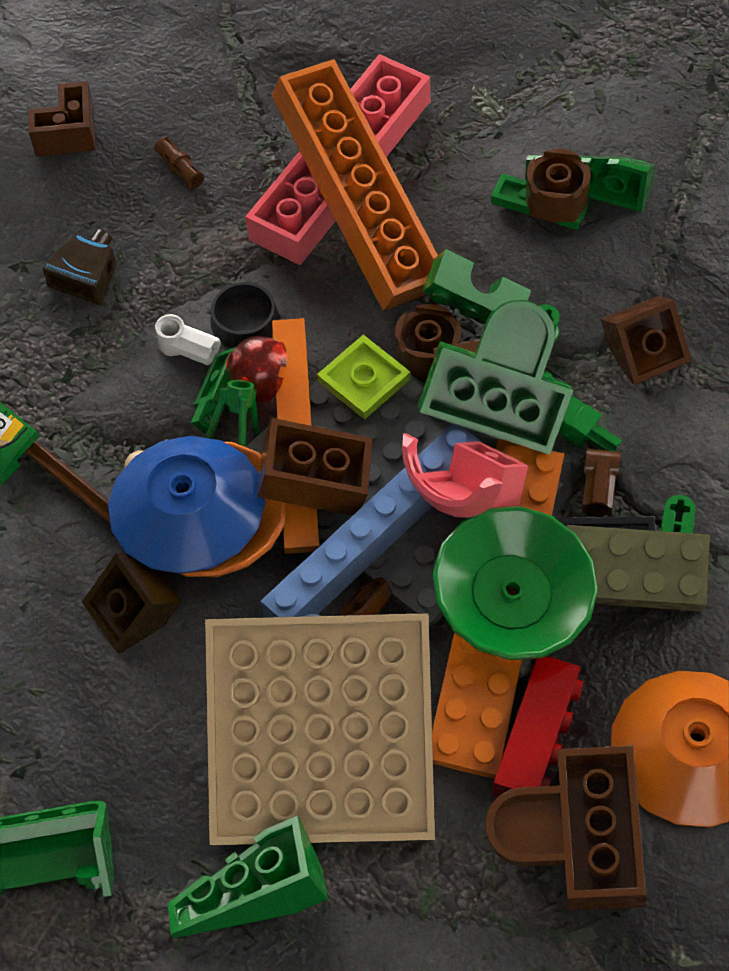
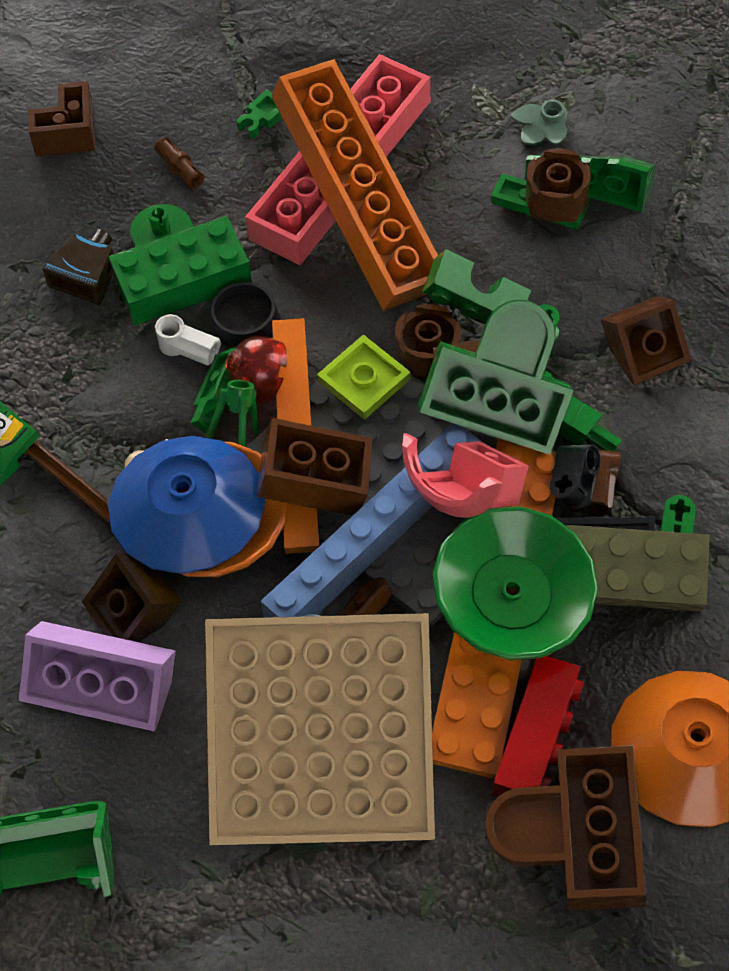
(96, 675): none -> lavender slope
(176, 262): none -> green brick
(260, 112): none -> green plate
(262, 883): green wedge -> none
(542, 122): none -> sand green plate
(575, 471): none -> black piece

